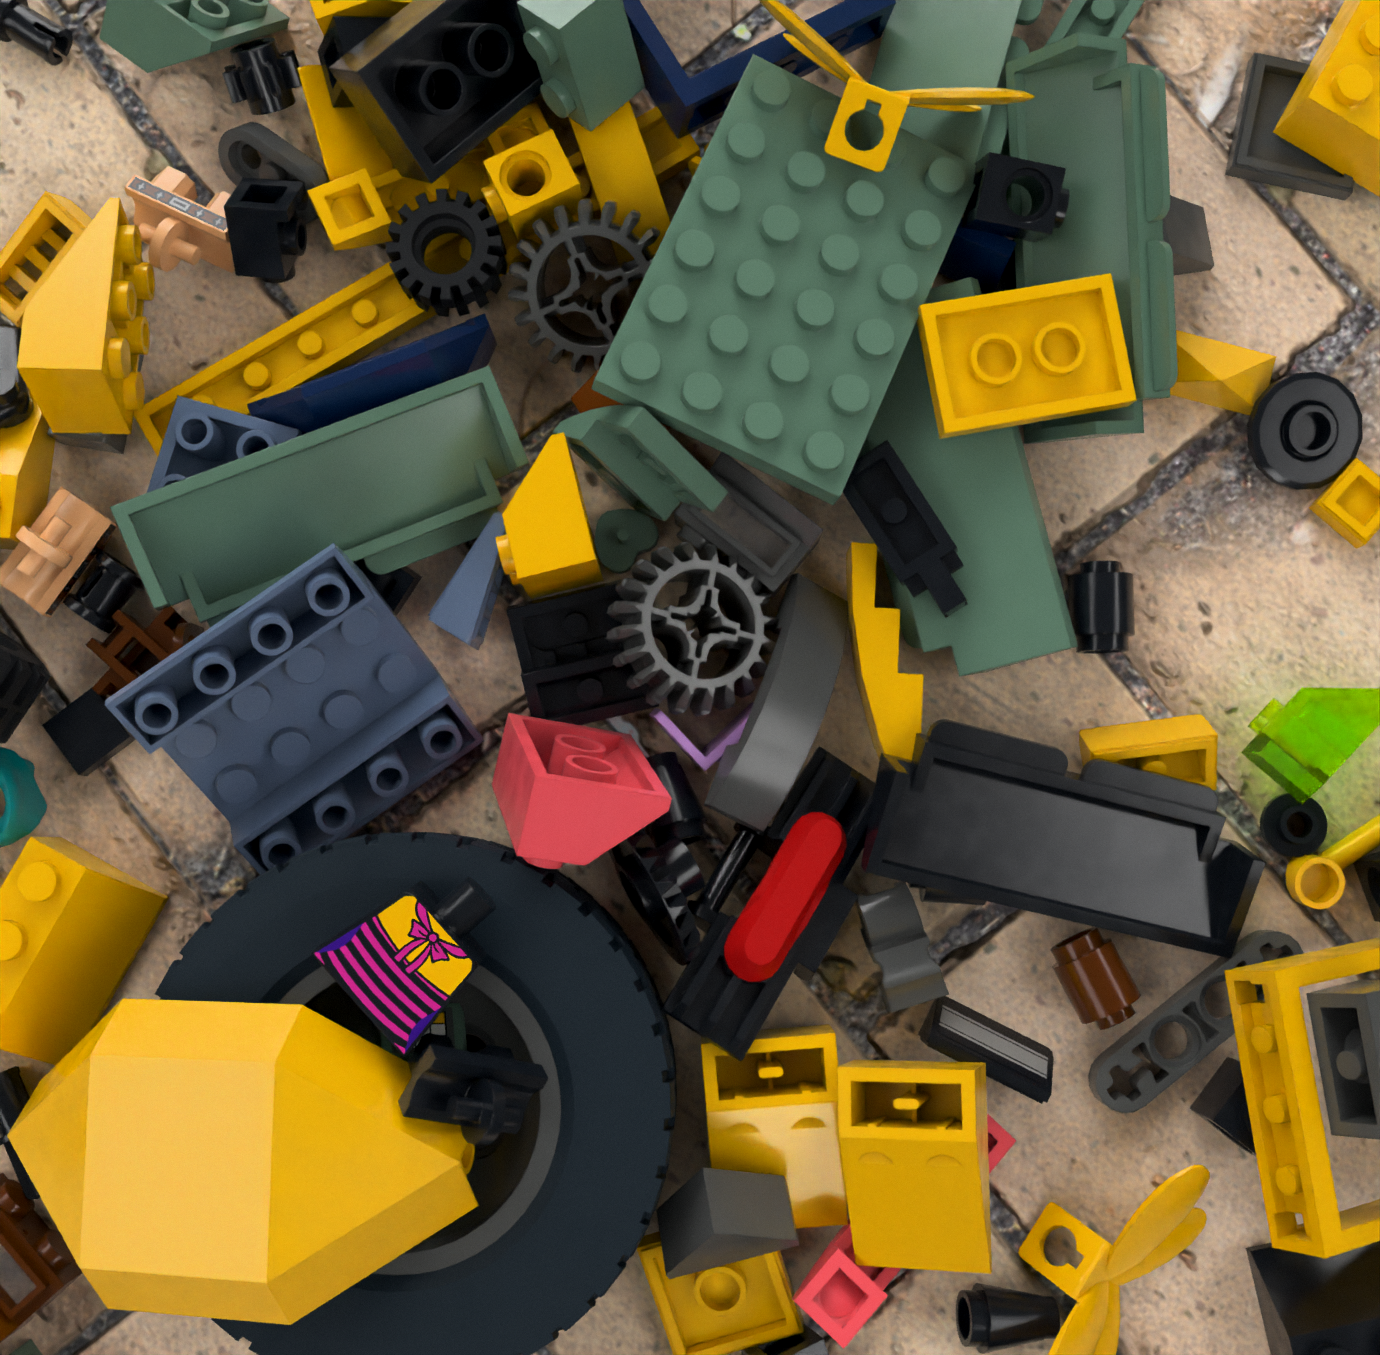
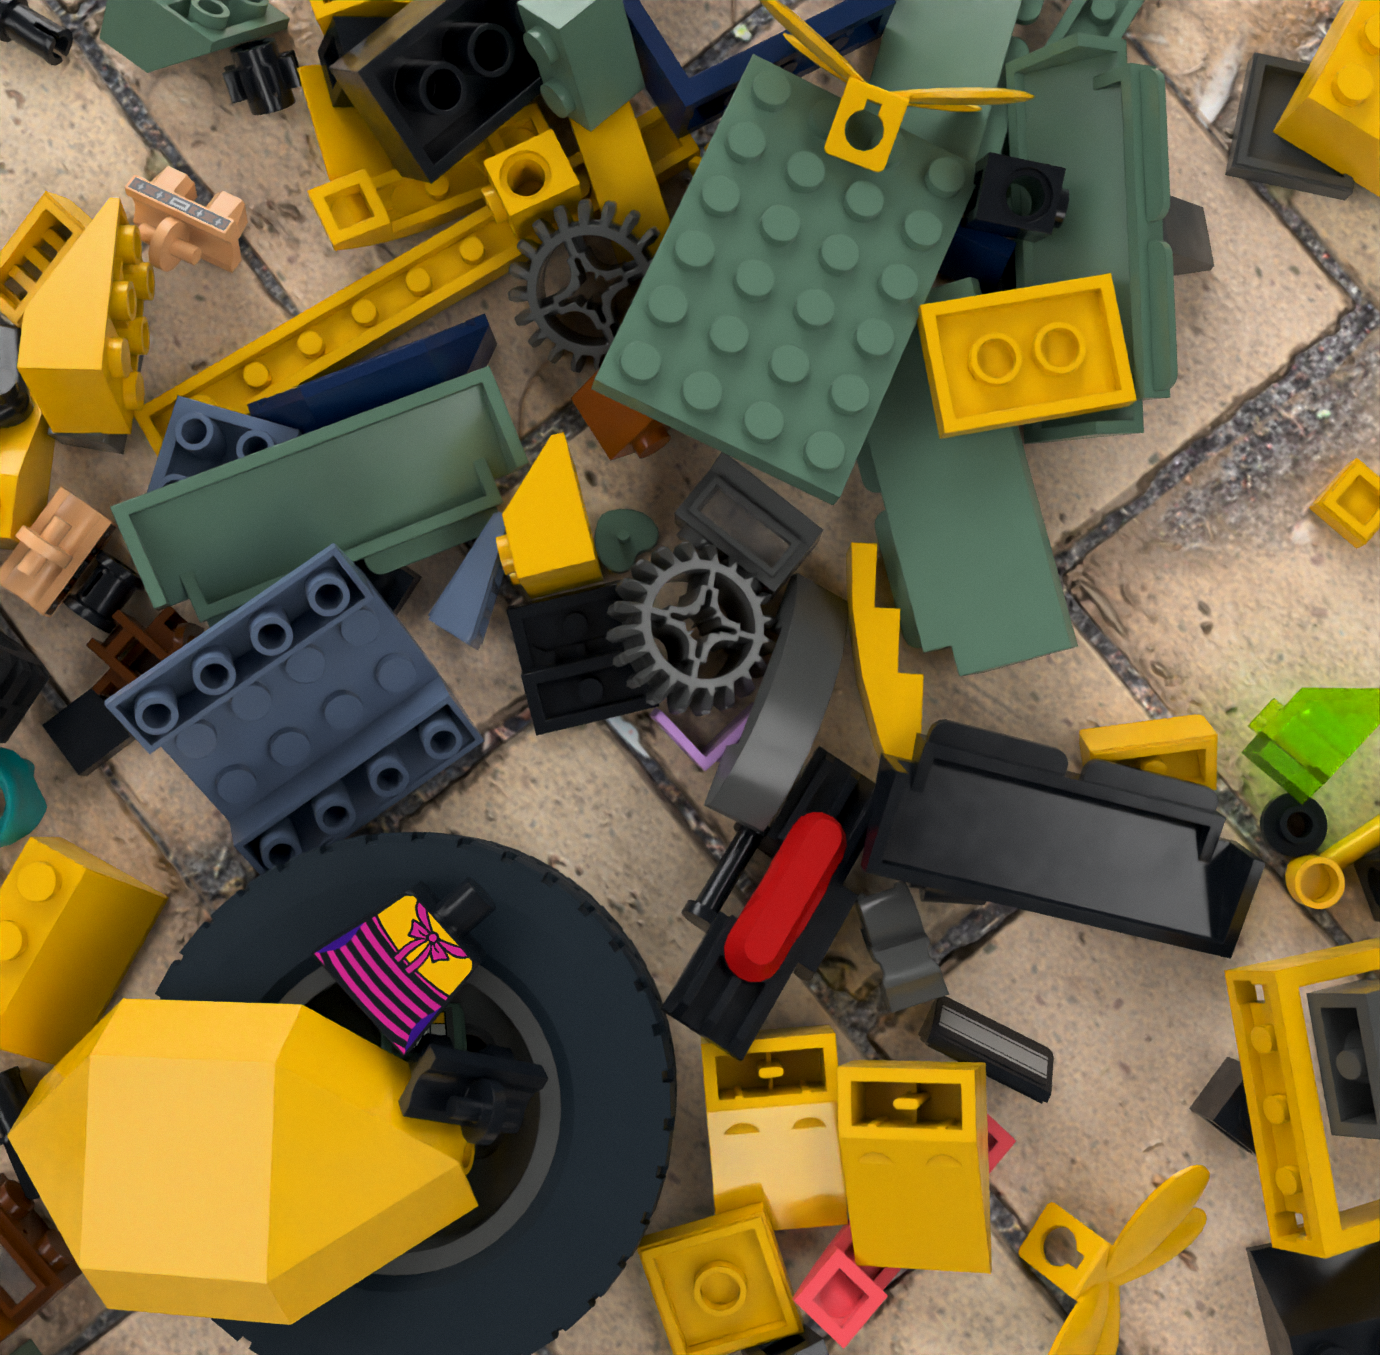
(266, 228): black brick -> none
(277, 161): dark grey plate -> none
(440, 218): black tyre -> none
(572, 790): coral slope -> none
(640, 460): sand green slope -> none
(658, 888): black gear -> none
(685, 813): black cone -> none
(724, 1220): dark grey slope -> none
(905, 527): black hinge -> none
(1004, 1318): black cone -> none
(1095, 978): reddish brown brick -> none
(1101, 607): black brick -> none
(1189, 1010): dark grey beam -> none
(1220, 373): yellow slope -> none
(1304, 430): black wheel -> none

